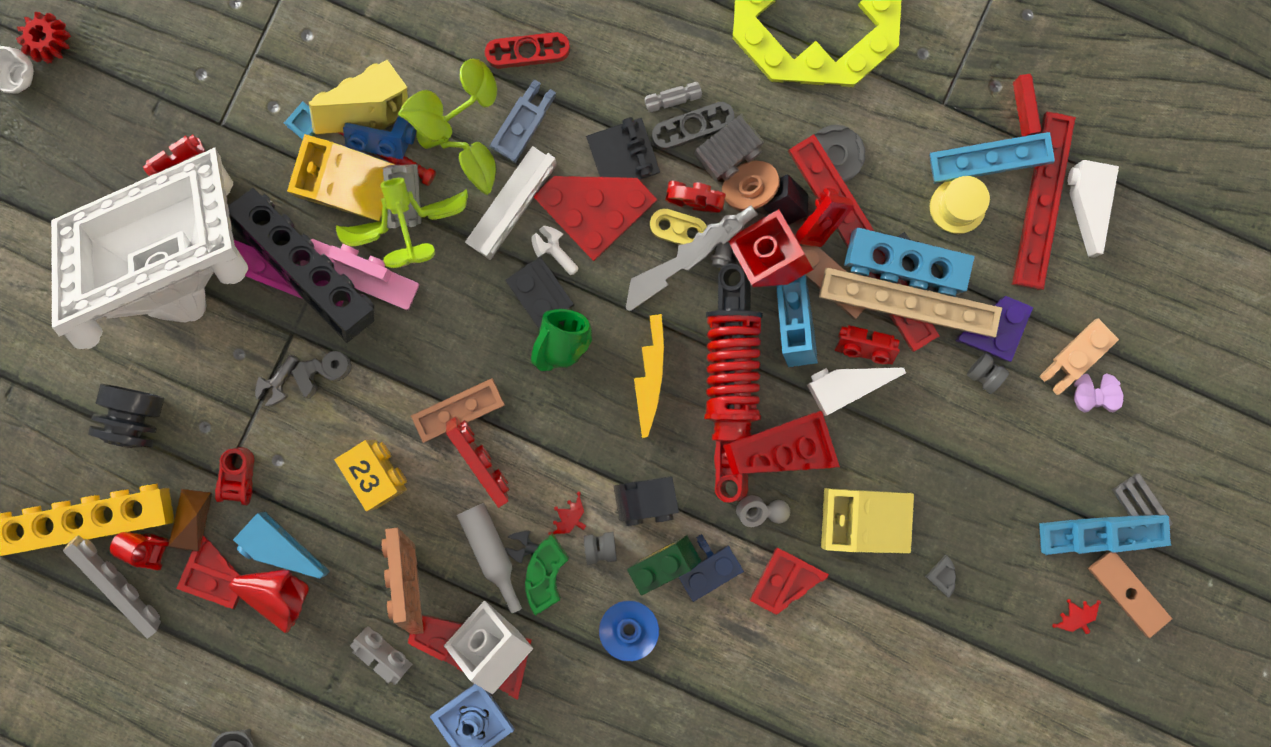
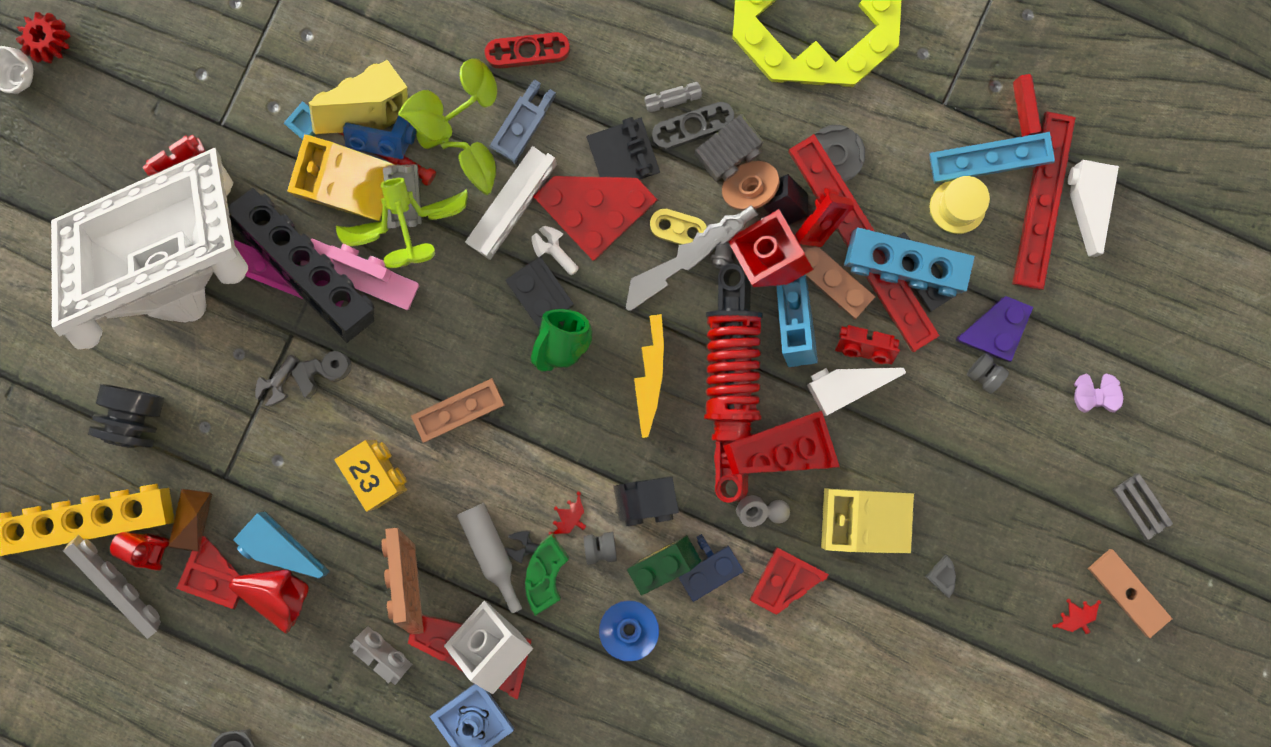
(235, 479): red piece -> none
(478, 460): red plate -> none
(698, 197): red plate -> none
(910, 302): tan plate -> none
(1080, 354): light nougat hinge -> none
(1104, 534): dark azure slope -> none

